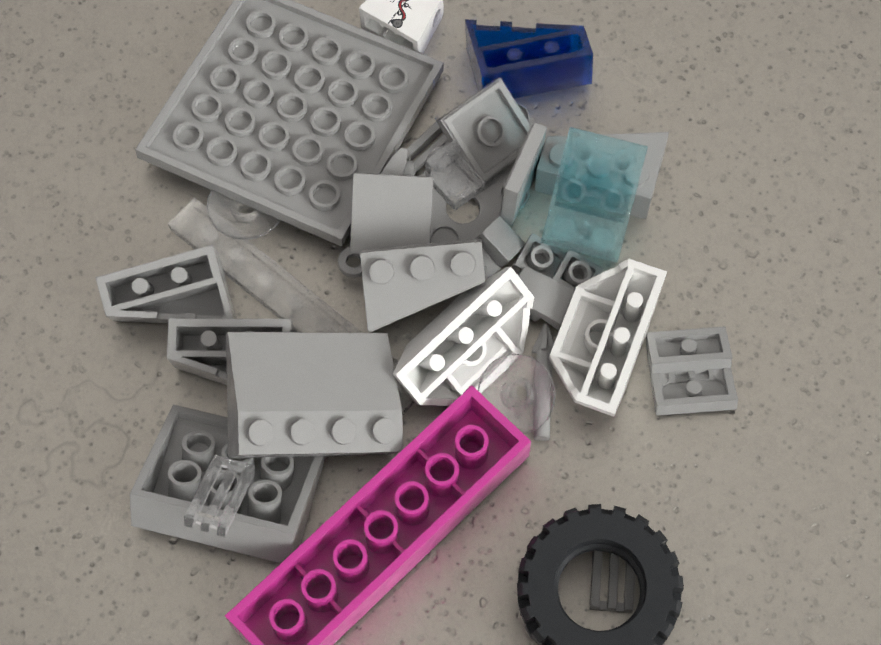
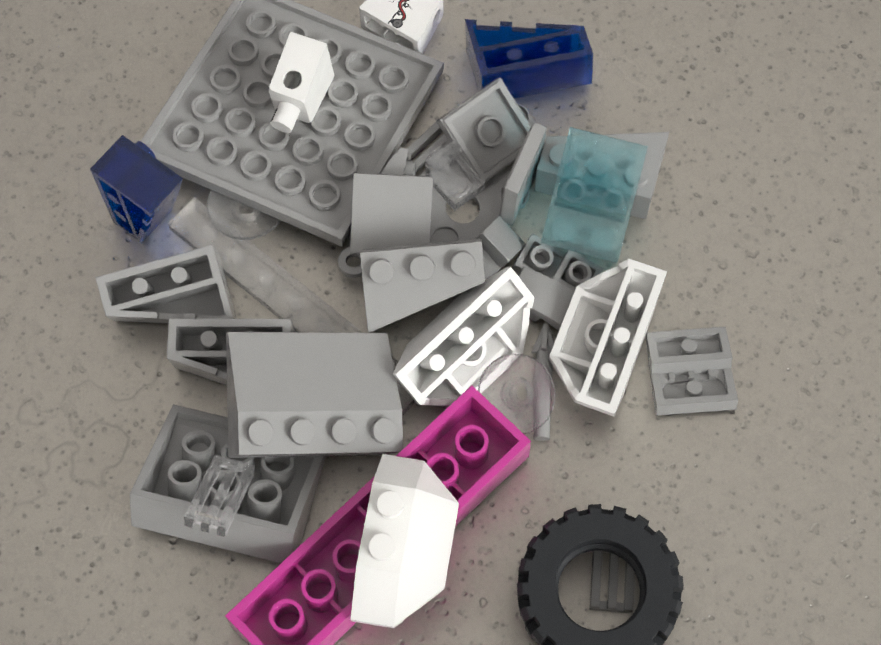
(135, 187): none -> clear blue wedge
(299, 81): none -> white torso
(403, 542): none -> white wedge

